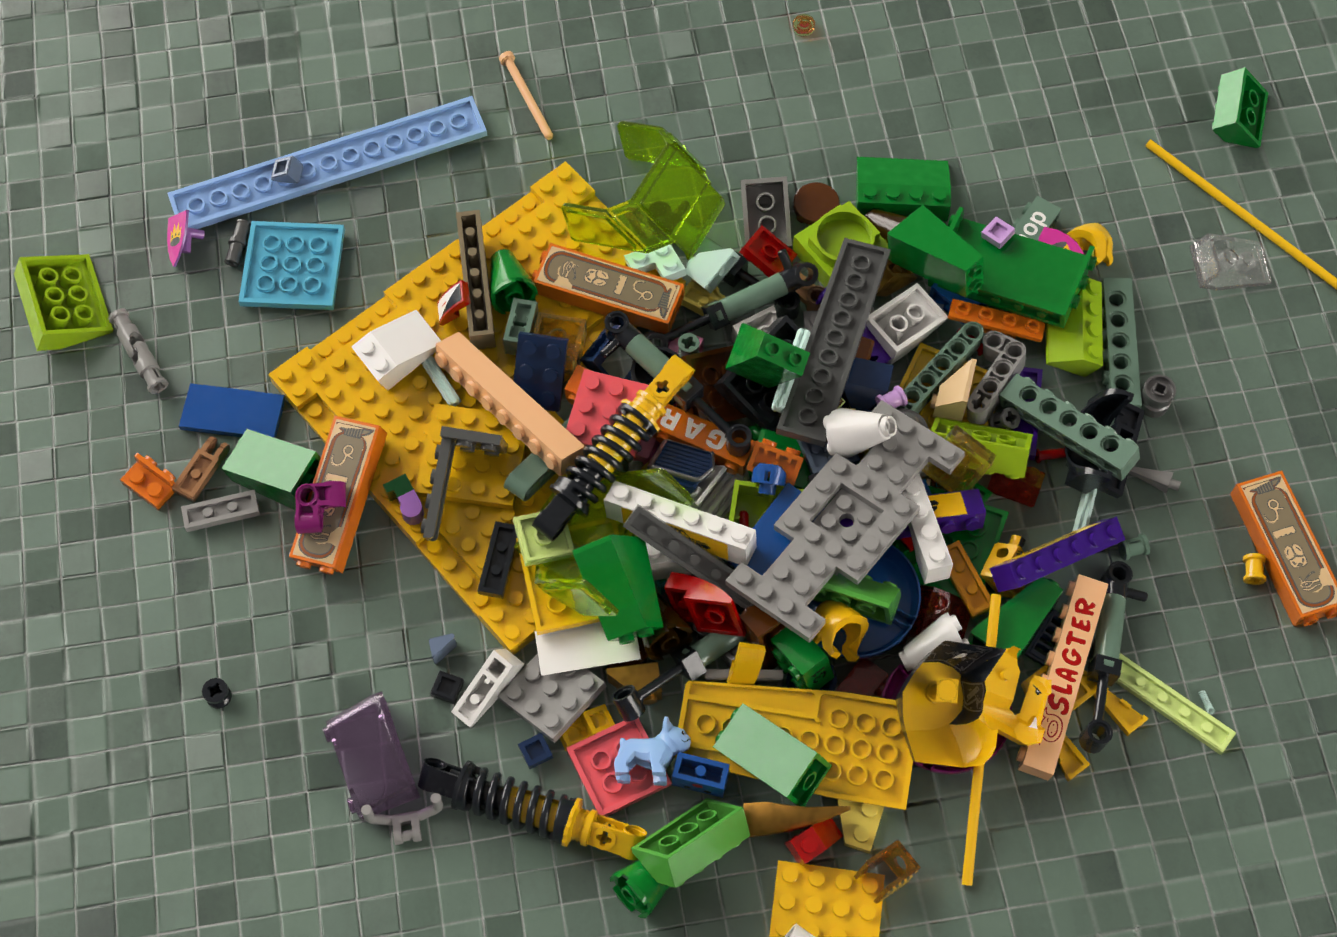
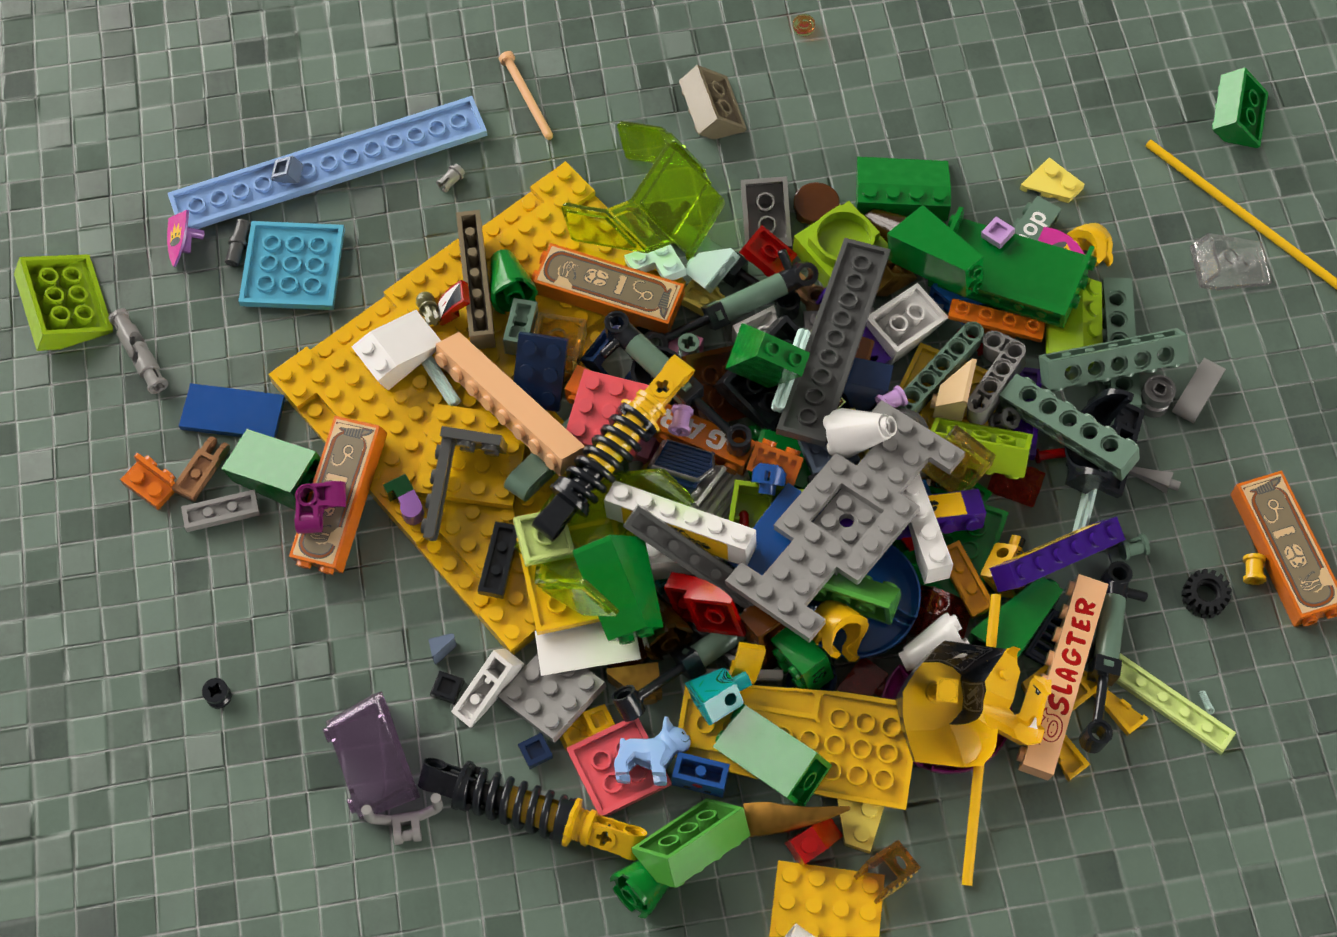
(428, 307): none -> olive axle
(451, 177): none -> light grey pin
(681, 420): none -> lavender bush
(711, 103): none -> dark tan slope
(718, 693): none -> teal torso
(1053, 182): none -> light yellow wing
(1054, 364): none -> sand green brick
(1198, 390): none -> light grey beam
(1216, 584): none -> black tyre

